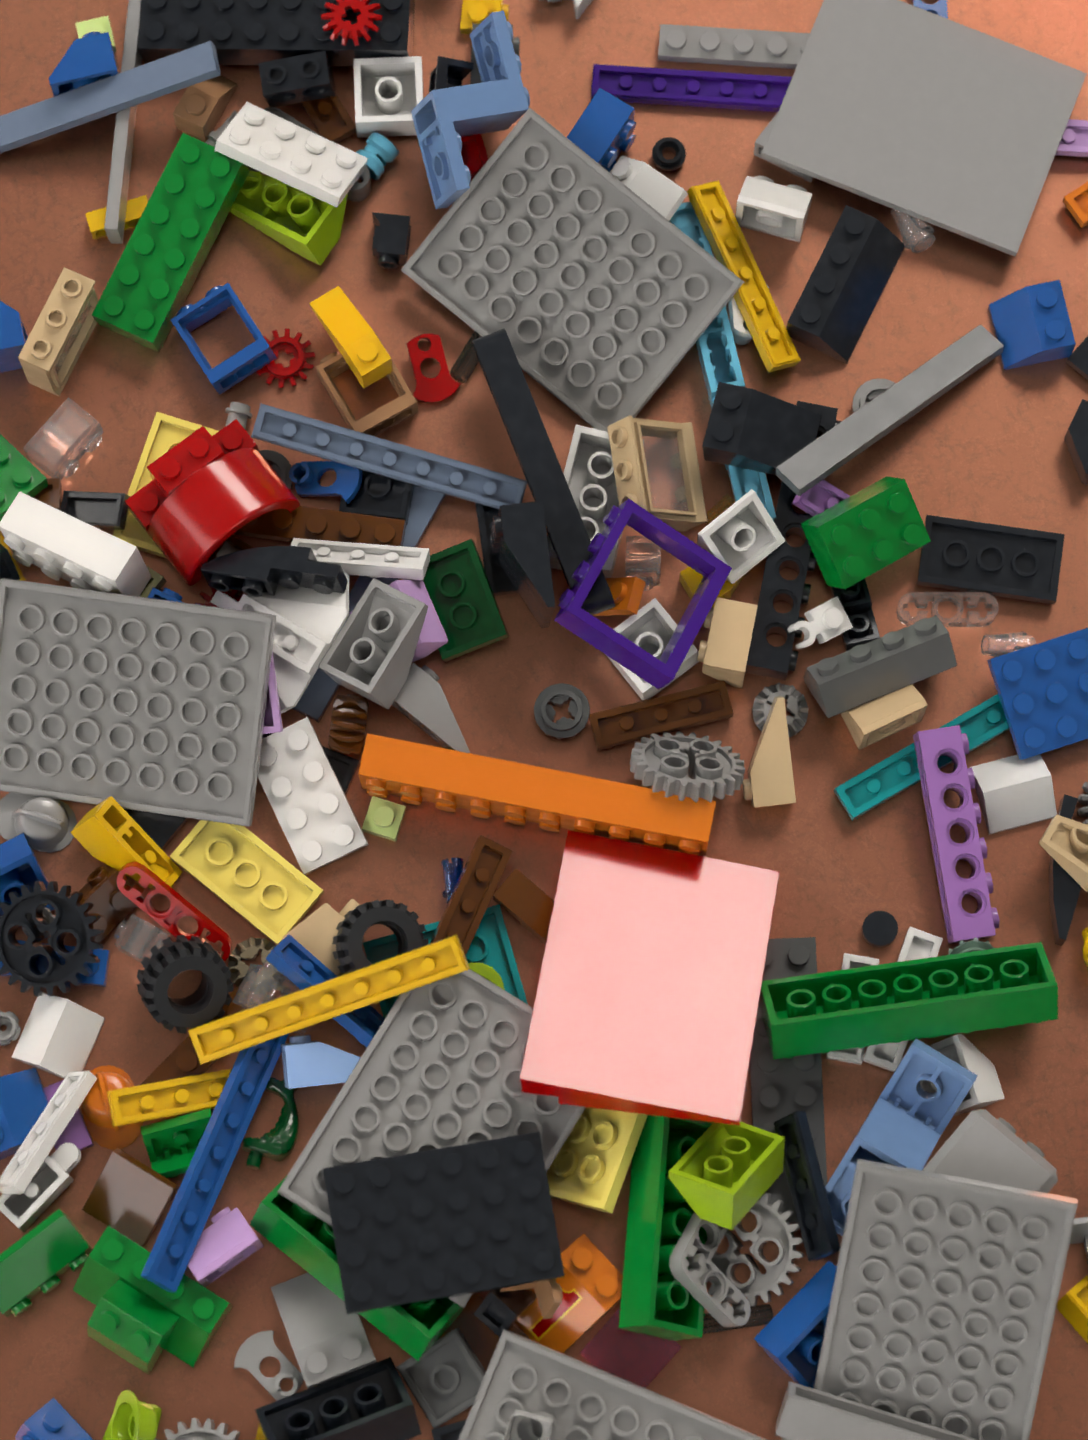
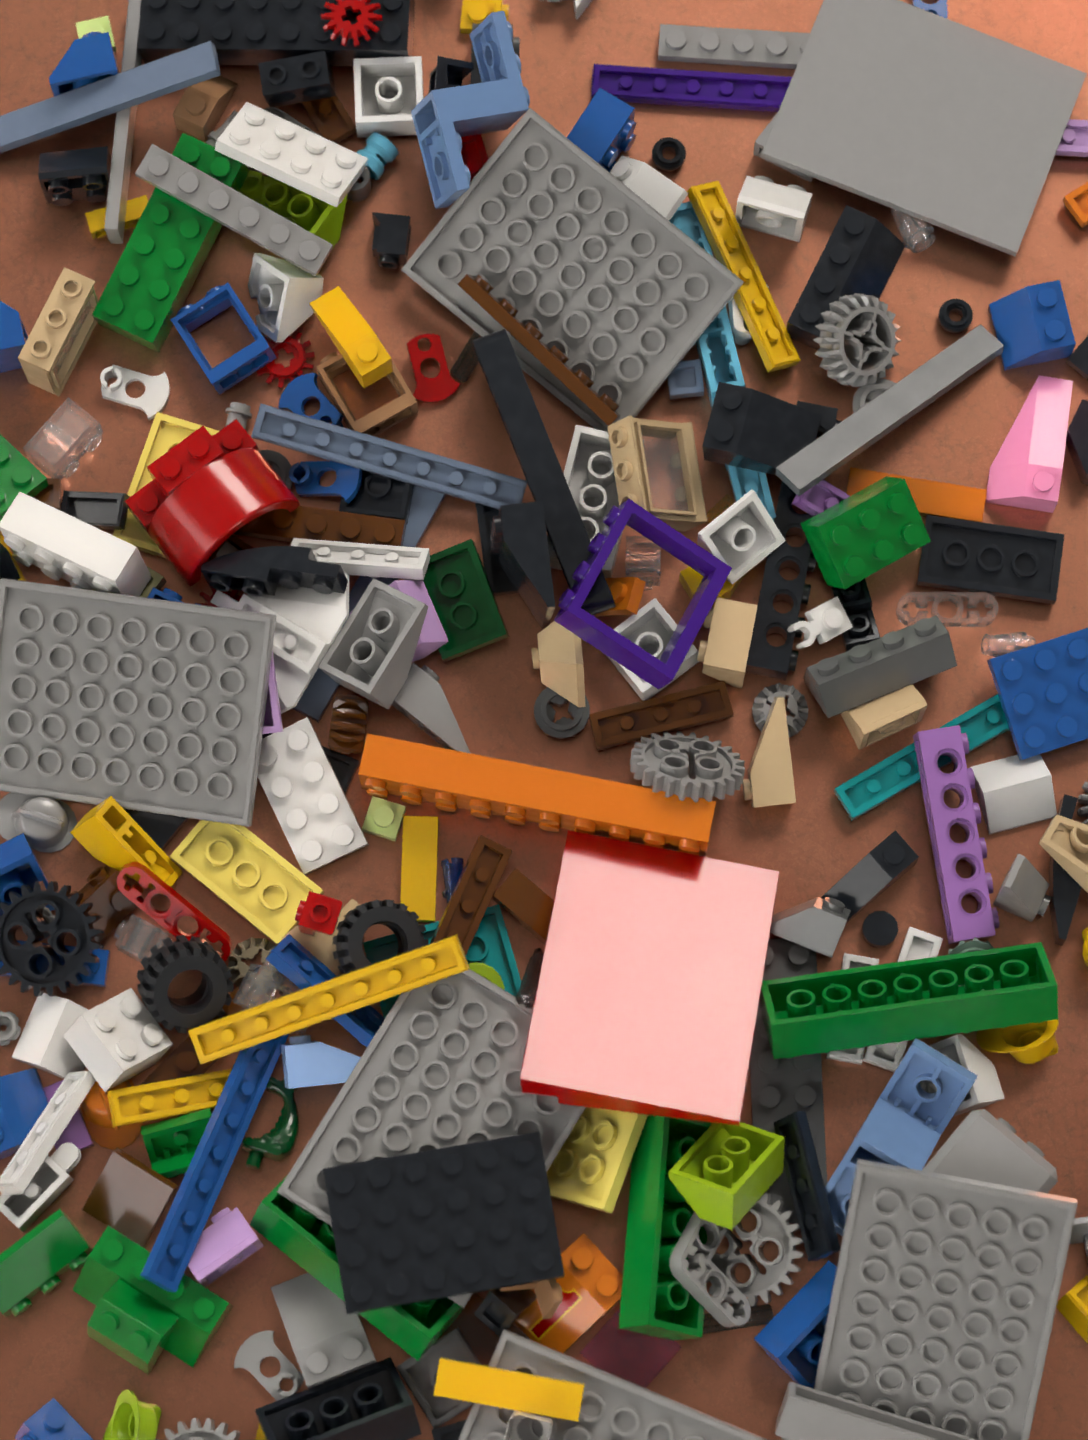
(75, 175): none -> black slope
(118, 1039): none -> white brick
(152, 401): none -> white piece
(234, 210): none -> light grey plate
(282, 295): none -> white slope
(306, 388): none -> blue piece
(318, 914): none -> red bracket
(420, 866): none -> yellow tile
(509, 1389): none -> yellow tile
(528, 988): none -> clear smoke axle
(530, 338): none -> reddish brown plate
(560, 662): none -> tan slope
(686, 380): none -> sand blue plate
(813, 924): none -> slope
(857, 340): none -> light grey gear
(874, 874): none -> black slope
(929, 496): none -> orange tile
(958, 306): none -> black plate
(1023, 890): none -> light grey slope
(1025, 1042): none -> yellow piece
(1032, 456): none -> bright pink wedge

